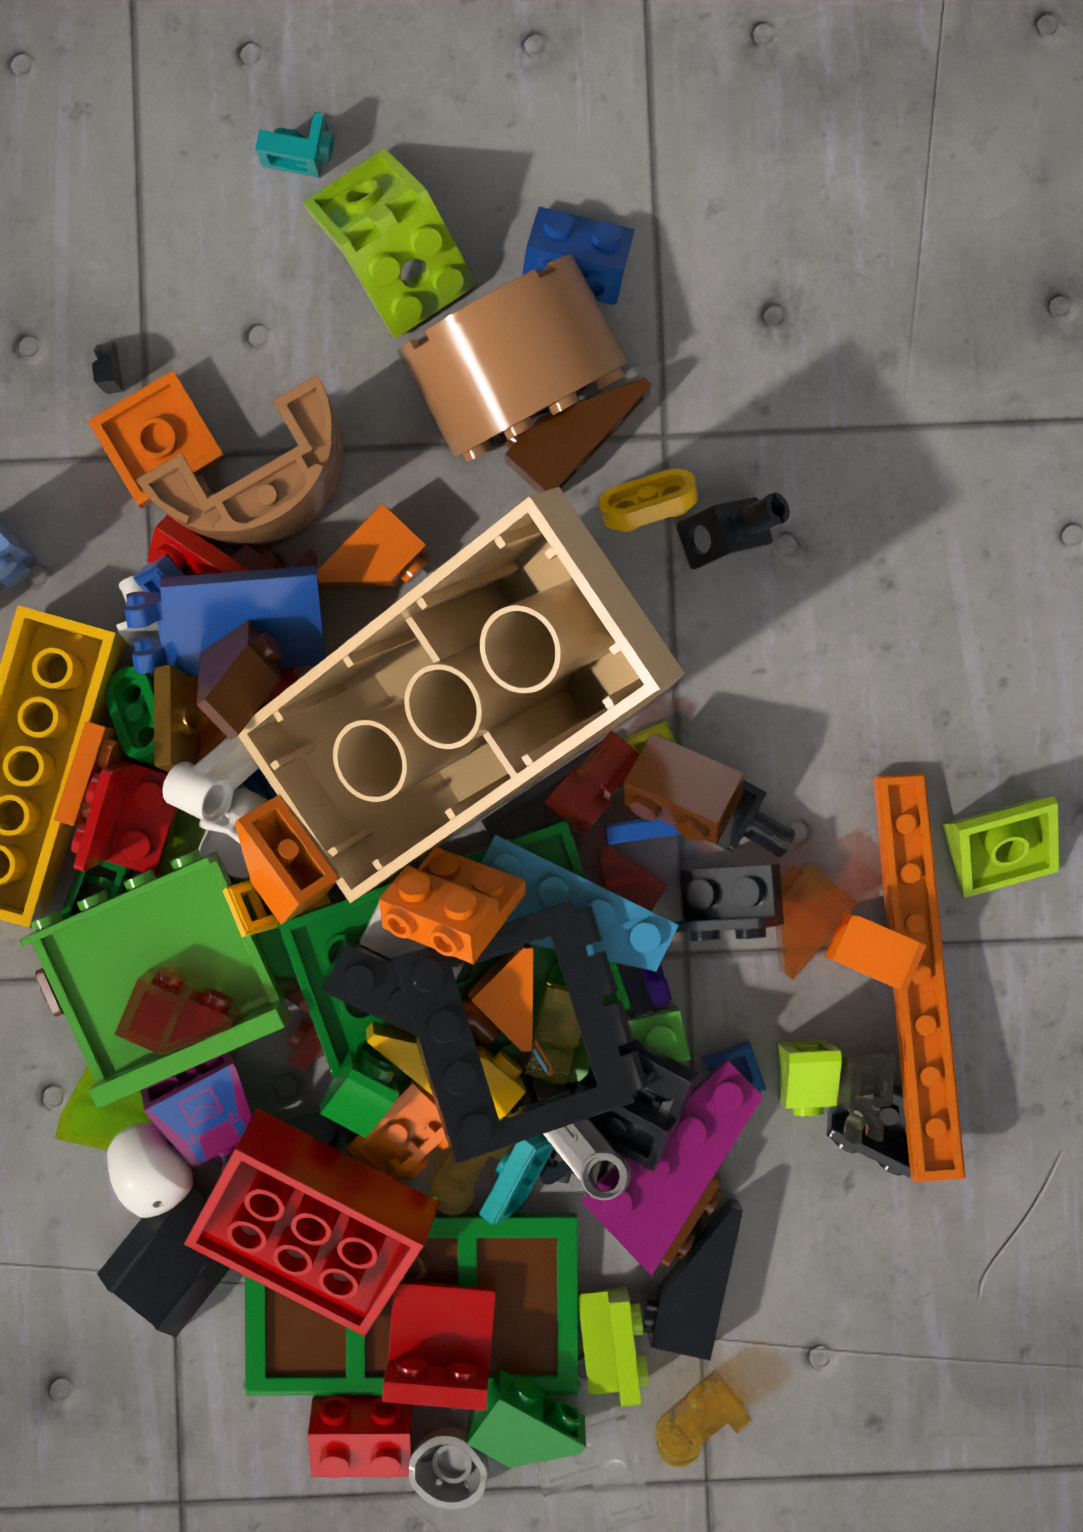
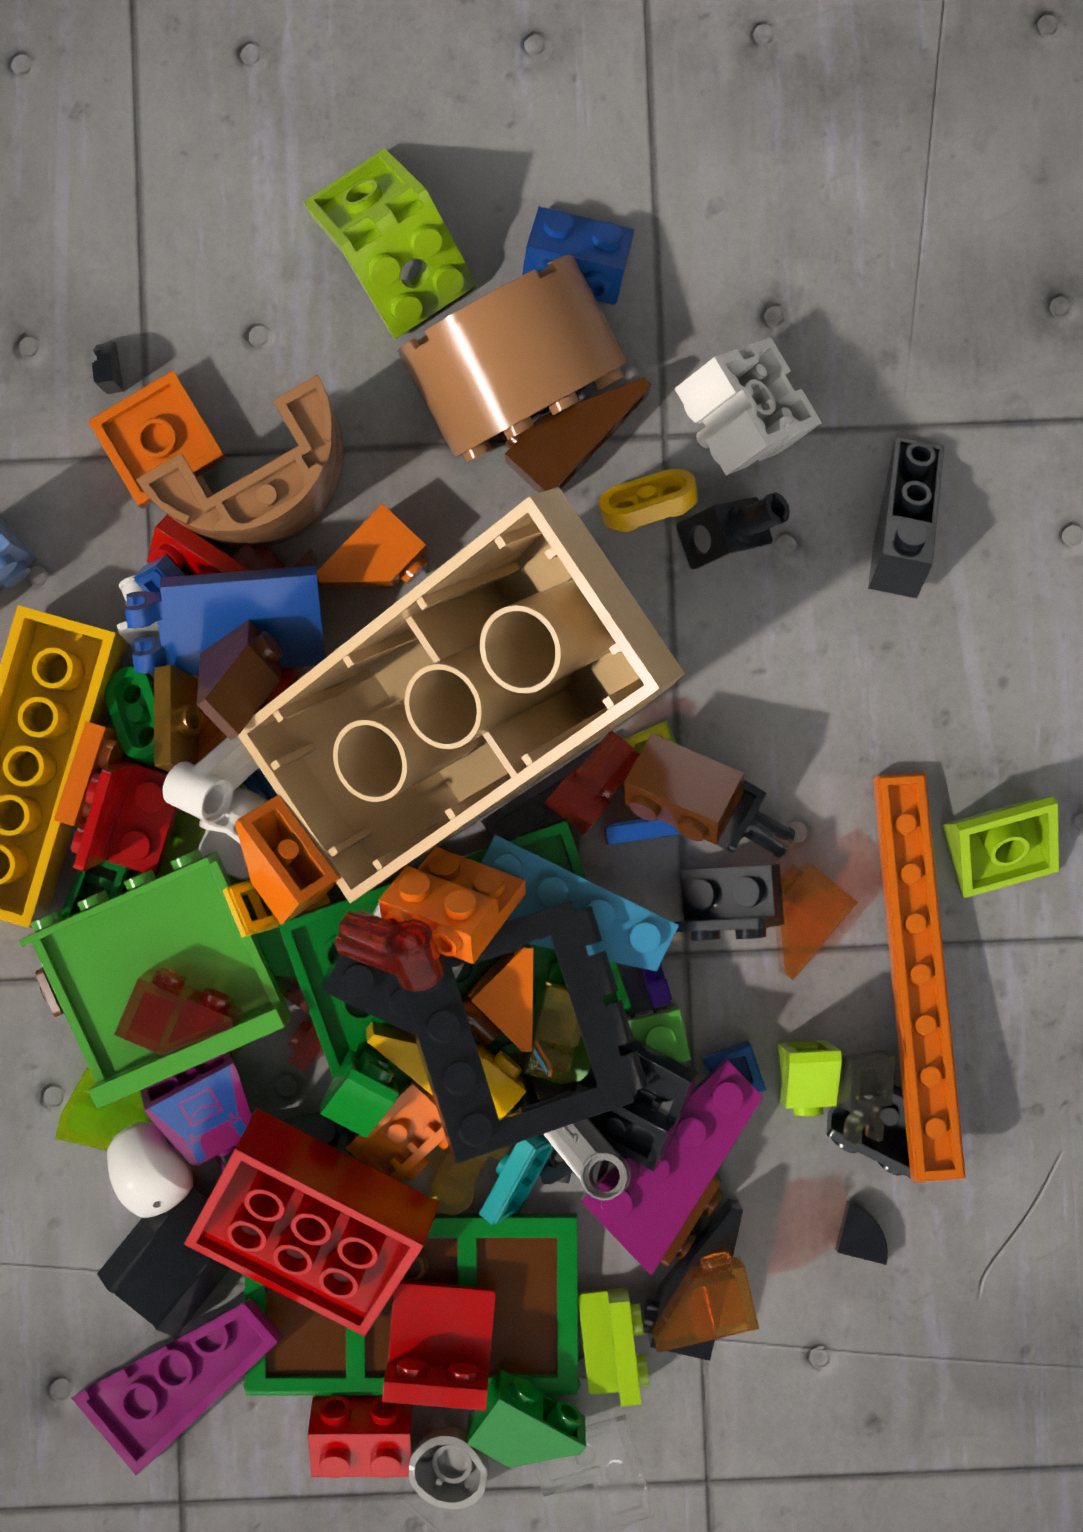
(168, 1389): none -> magenta wing
(292, 153): teal bracket -> none
(397, 948): none -> clear red piece
(629, 879): clear red slope -> none
(697, 1419): clear yellow leg -> none
(707, 1304): none -> clear orange slope
(746, 406): none -> white brick
(861, 1235): none -> black tile
(875, 951): orange slope -> none
(907, 518): none -> black slope

